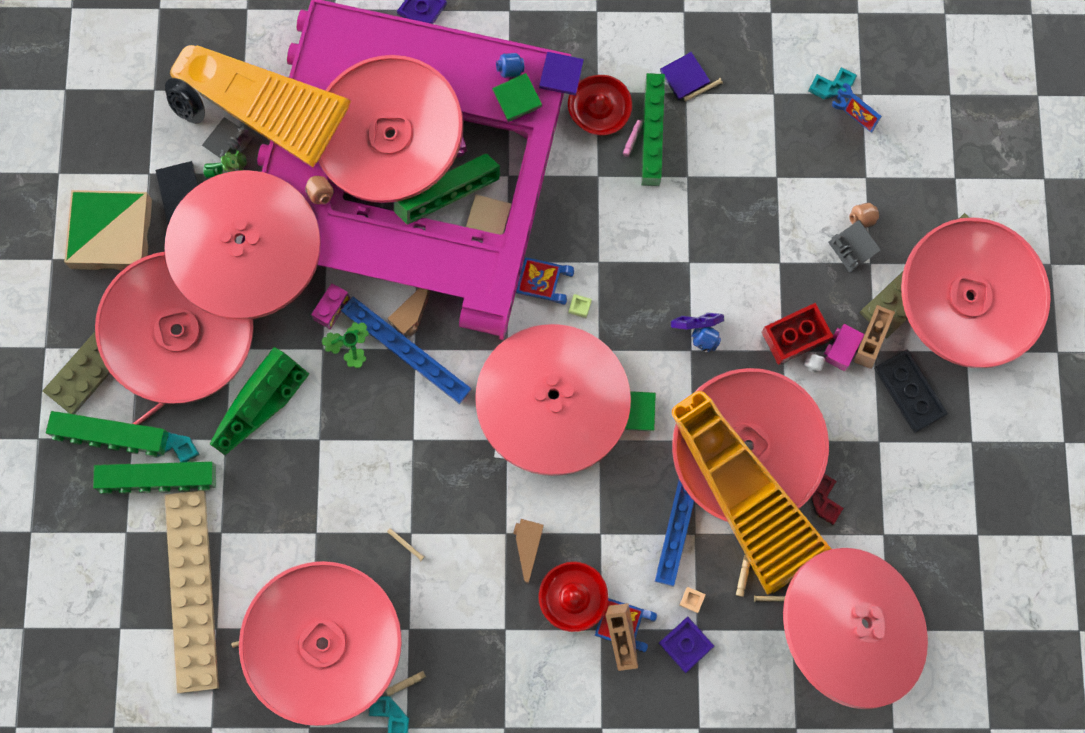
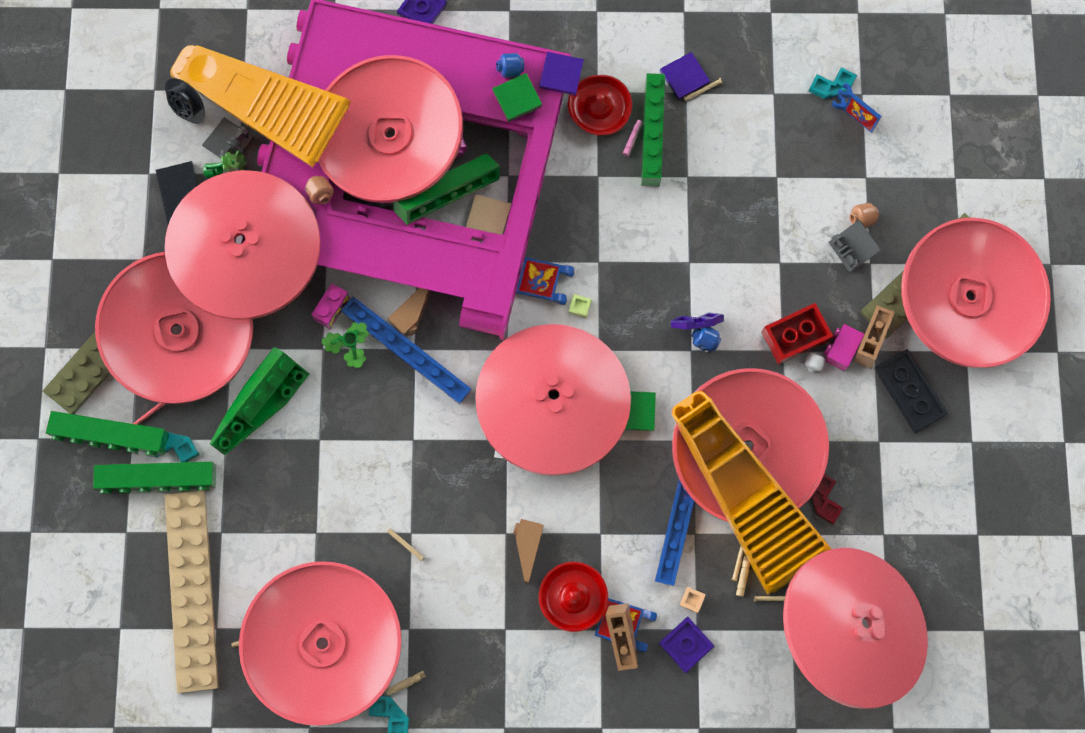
(107, 229): tile -> none
(738, 564): none -> tan piece

